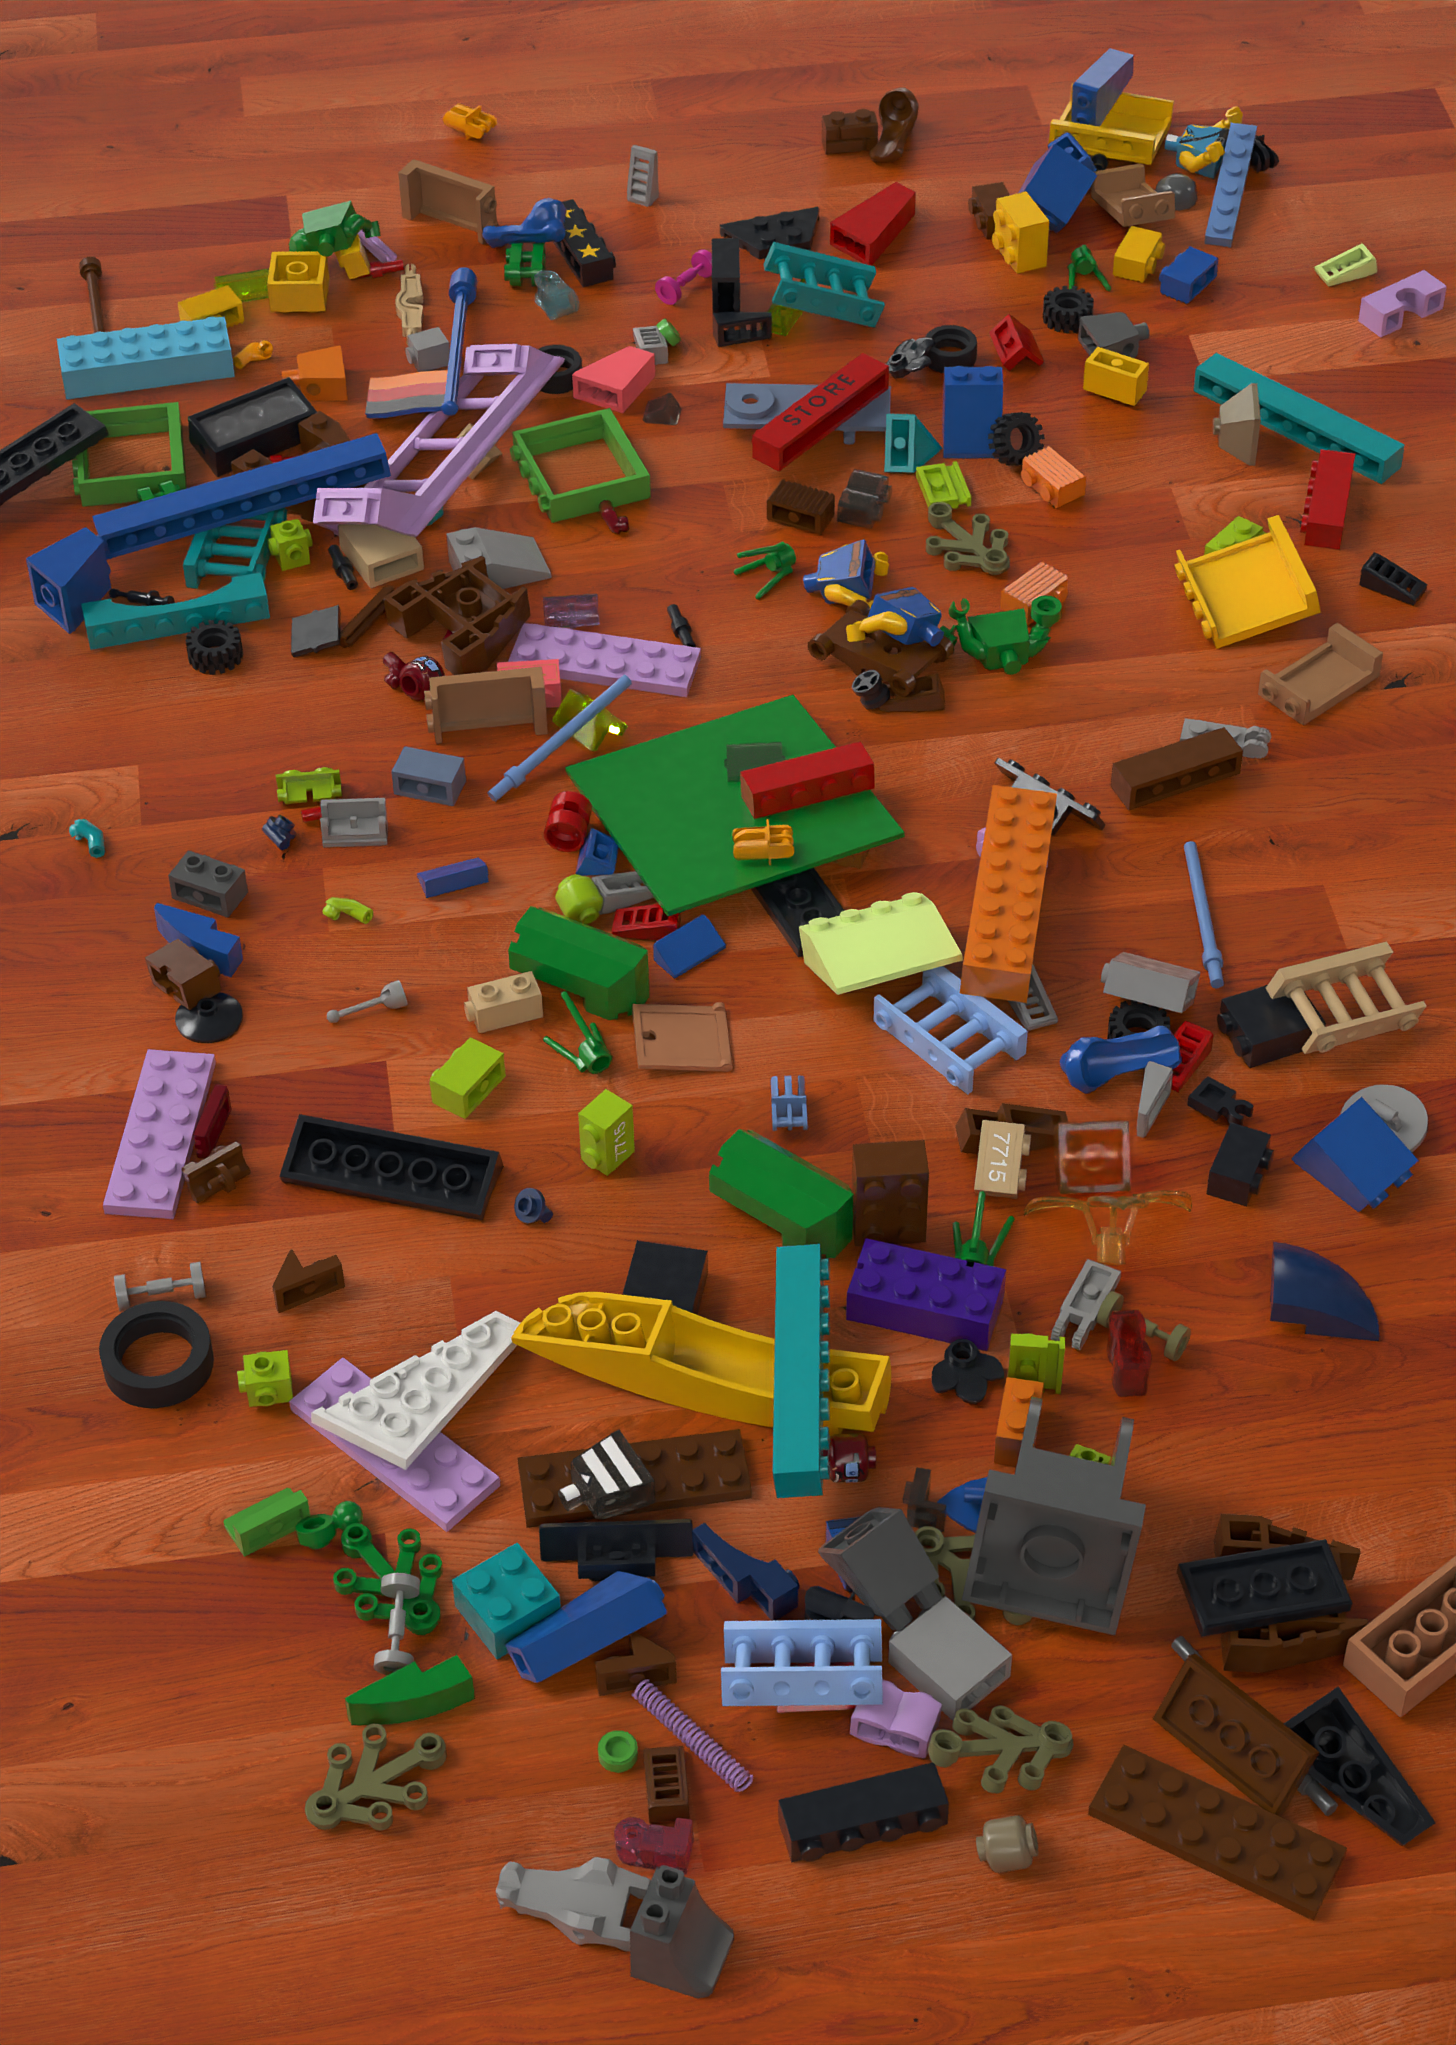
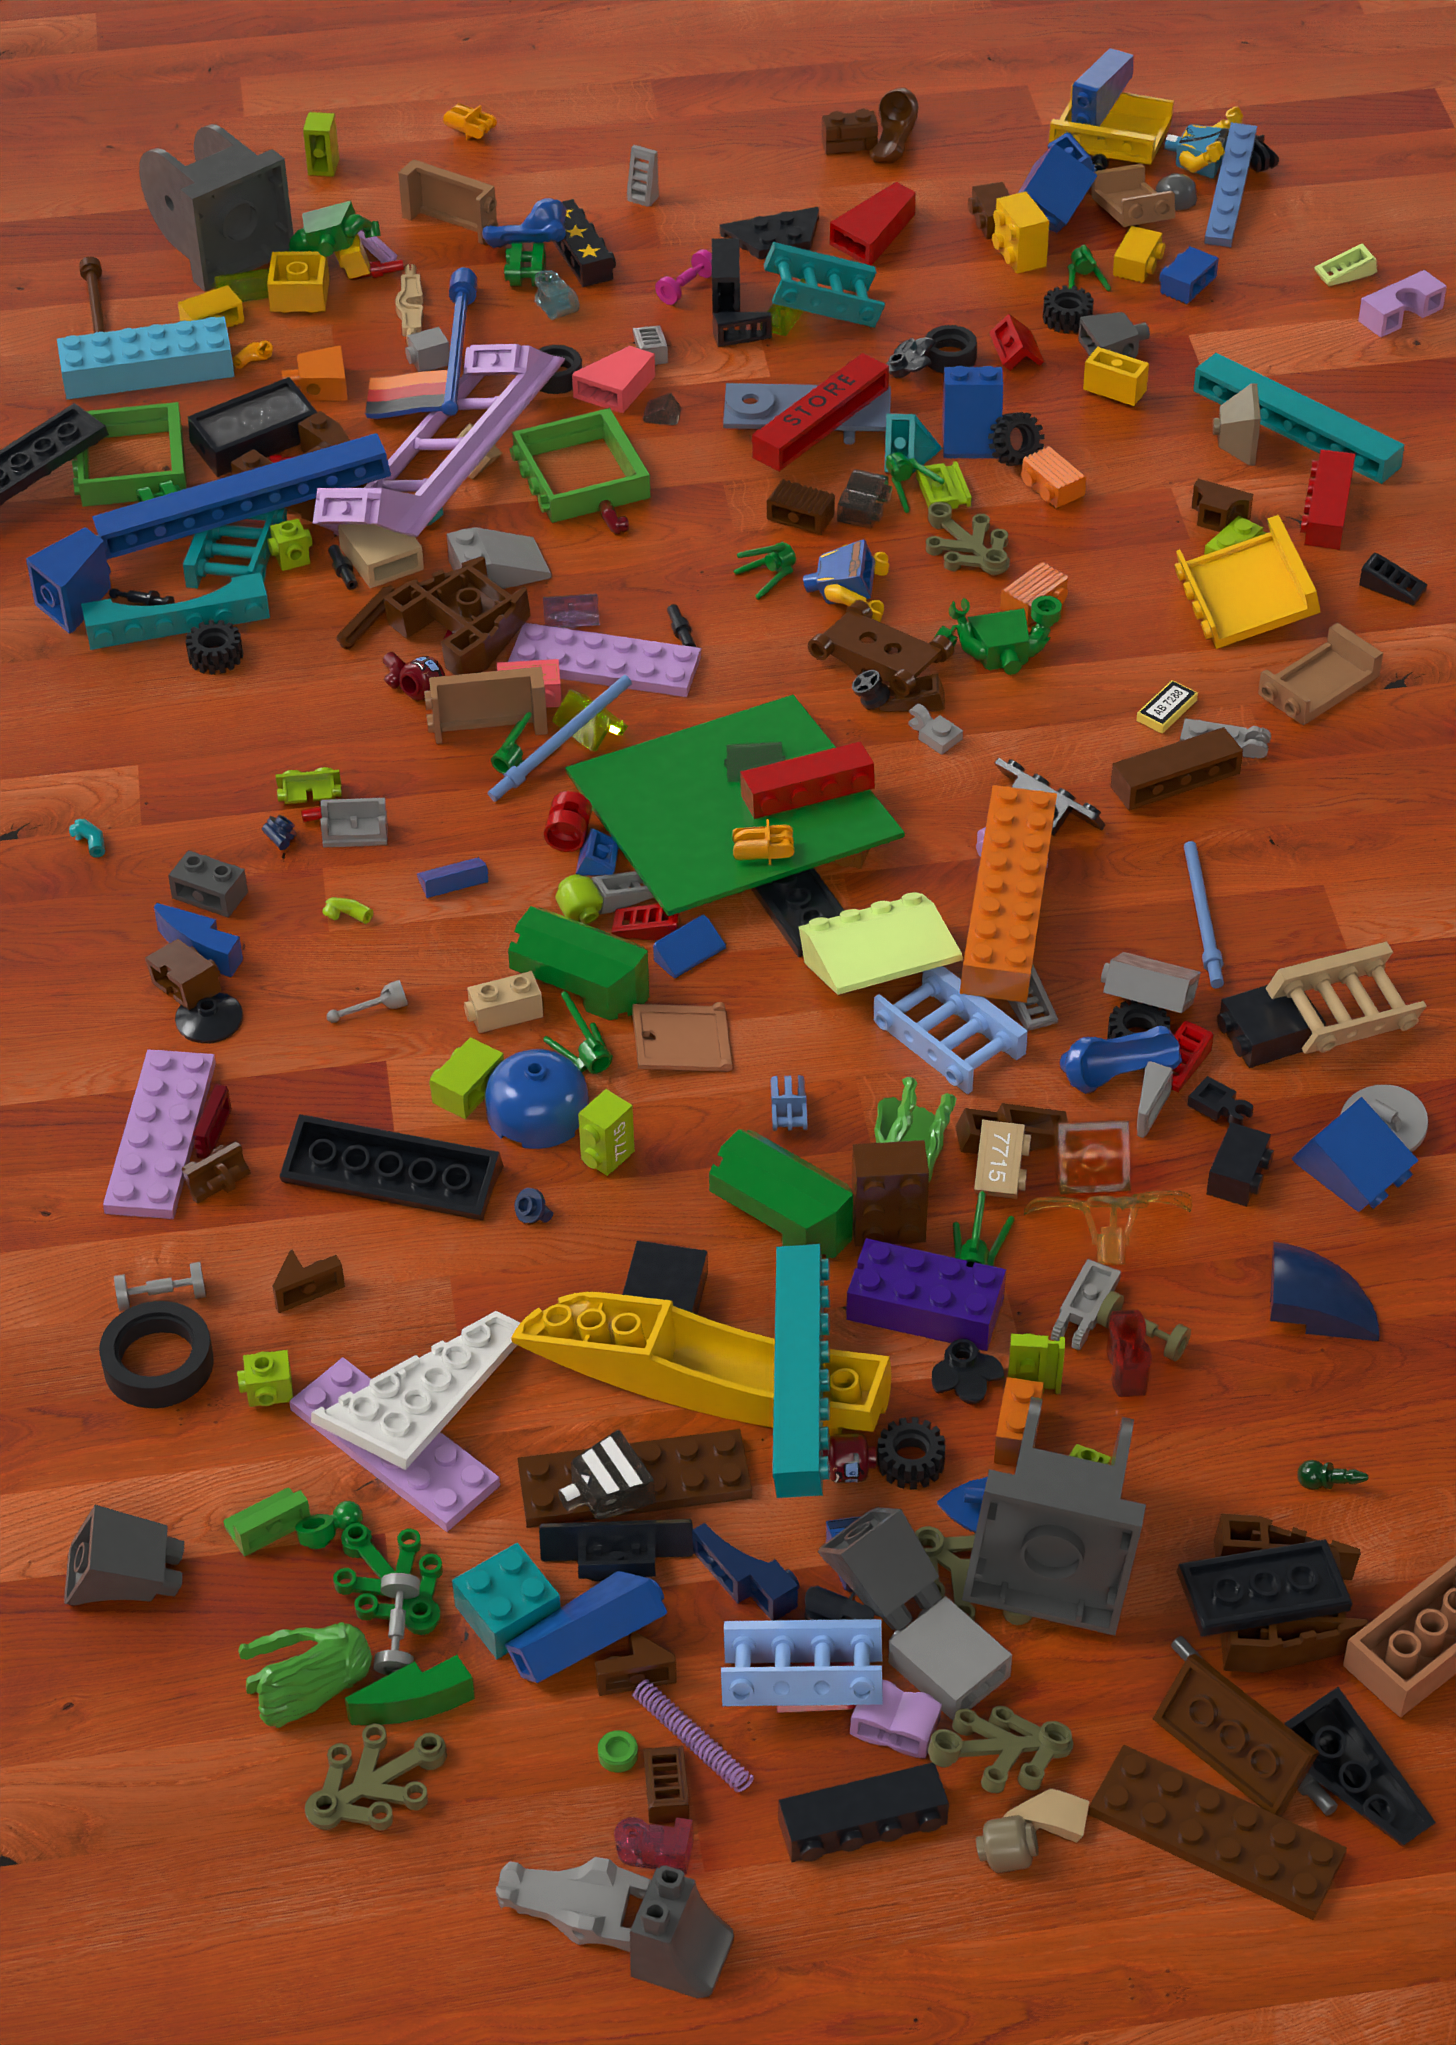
(121, 1559): none -> dark grey hips
(222, 208): none -> dark grey piece
(309, 1680): none -> bright green hair
(315, 631): black piece -> none
(321, 144): none -> lime brick
(428, 776): sand blue brick -> none
(510, 753): none -> green plant
(536, 1098): none -> blue cylinder
(669, 332): bright green tile -> none
(901, 469): none -> green plant
(903, 616): torso -> none
(908, 1122): none -> bright green hair
(910, 1470): none -> black tyre
(920, 1510): clear smoke bracket -> none
(936, 732): none -> light grey plate
(1056, 1813): none -> tan slope
(1167, 706): none -> tile
(1219, 504): none -> reddish brown brick
(1314, 1475): none -> dark green bar

